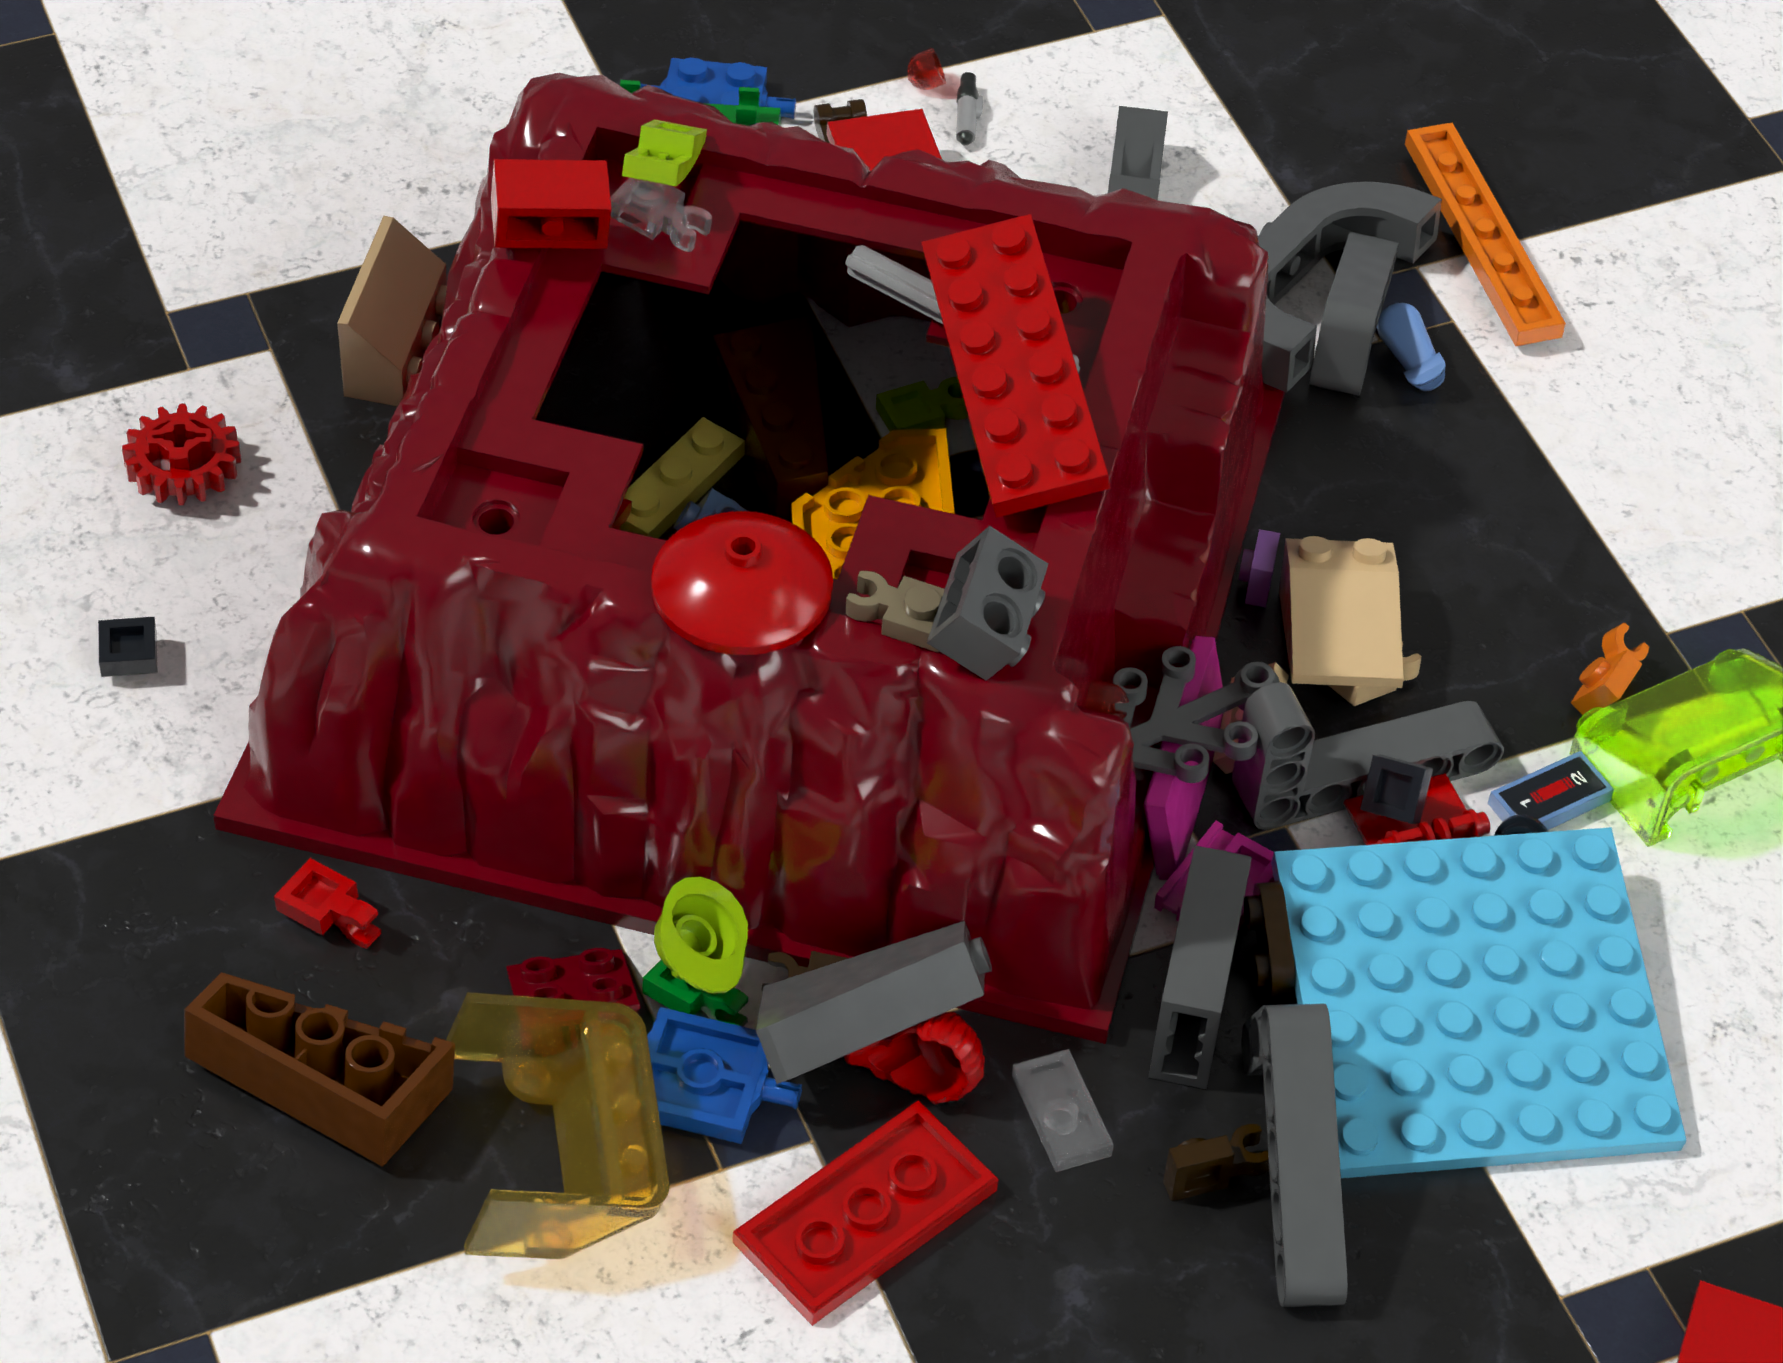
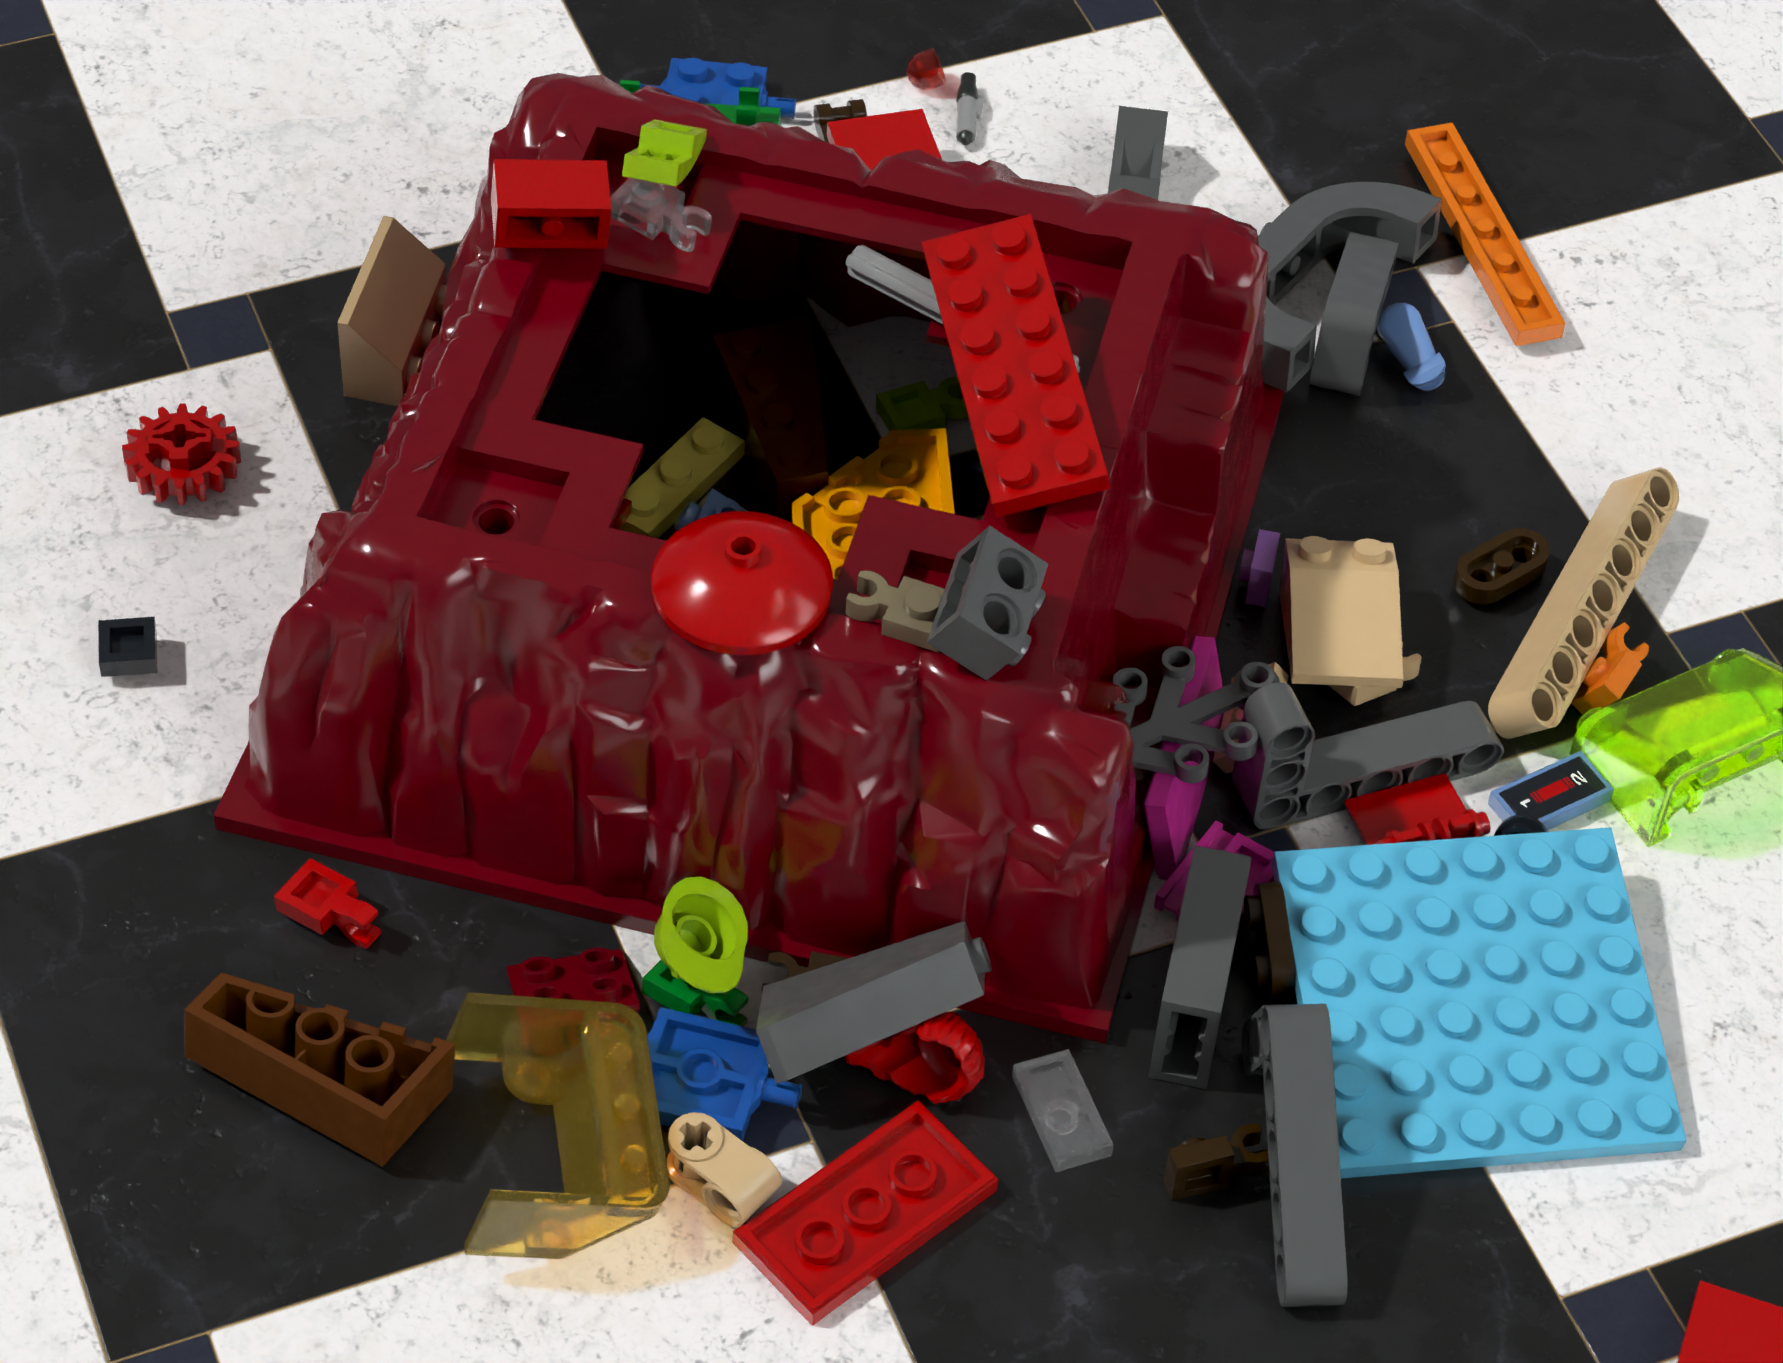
(719, 1172): none -> tan piece
(1396, 789): black plate -> none
(1493, 569): none -> dark brown plate
(1583, 604): none -> tan beam

